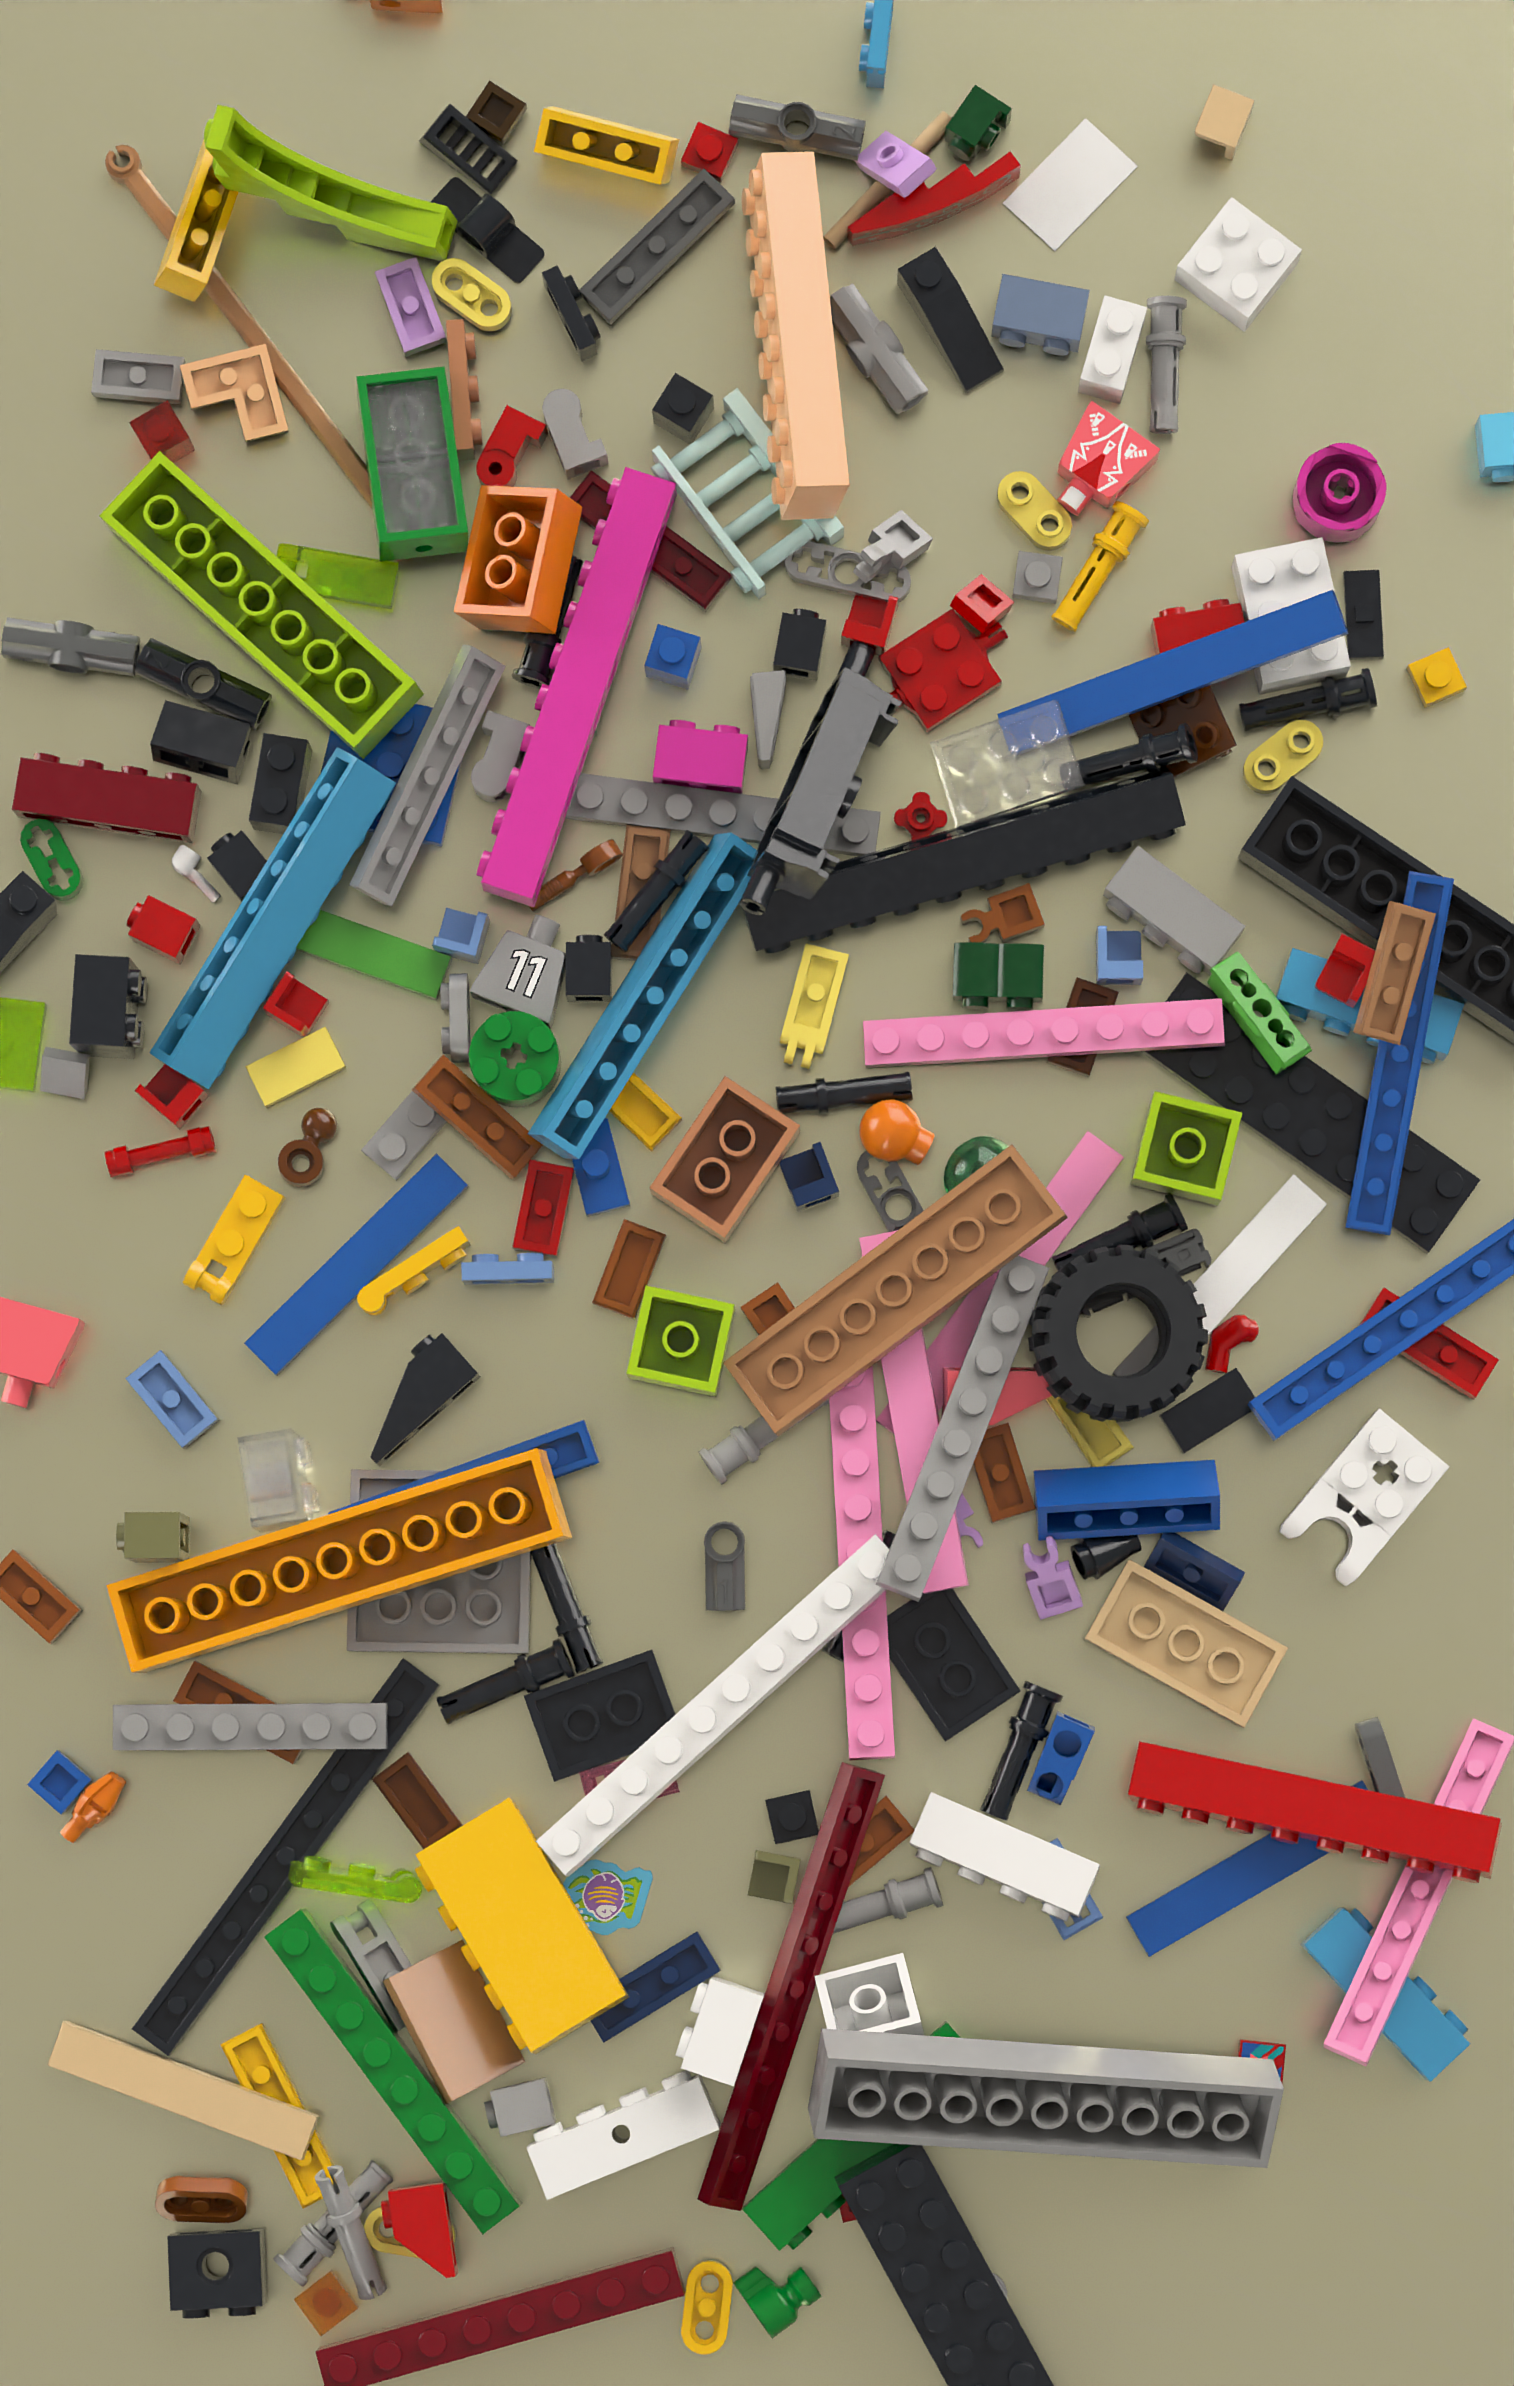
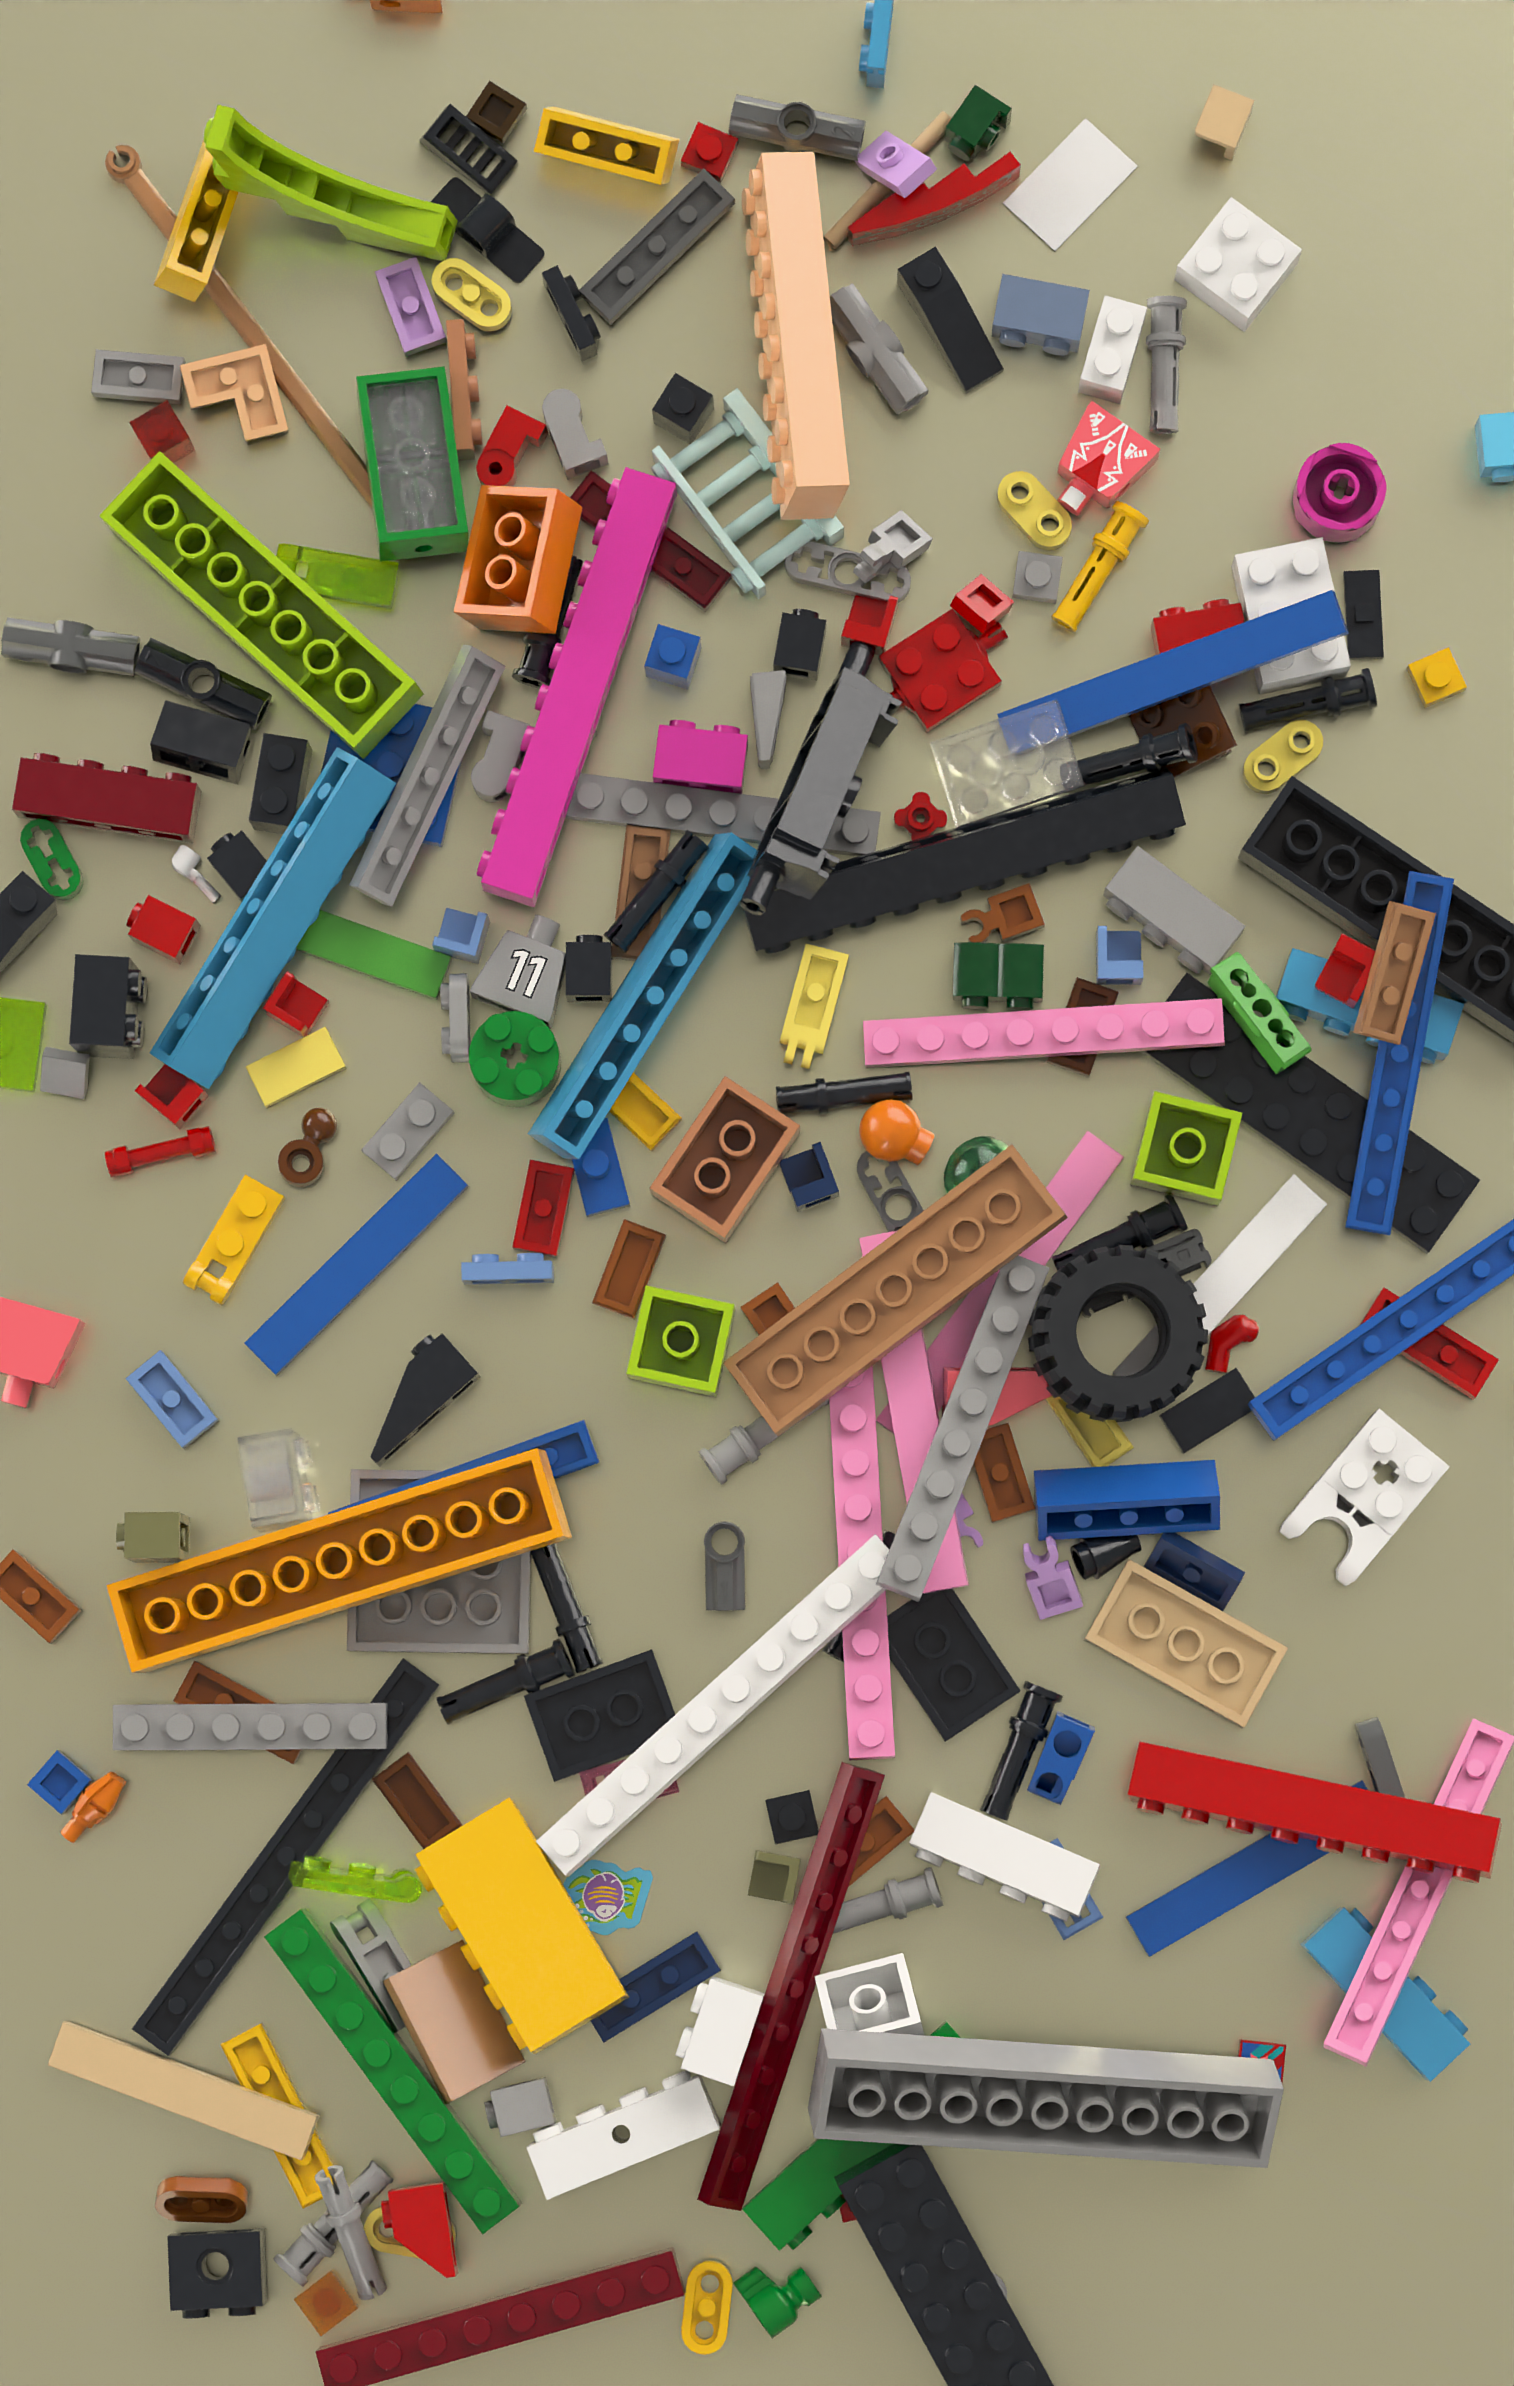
(412, 1272): yellow plate -> none
(477, 1117): dark orange plate -> none
(592, 862): dark orange piece -> none

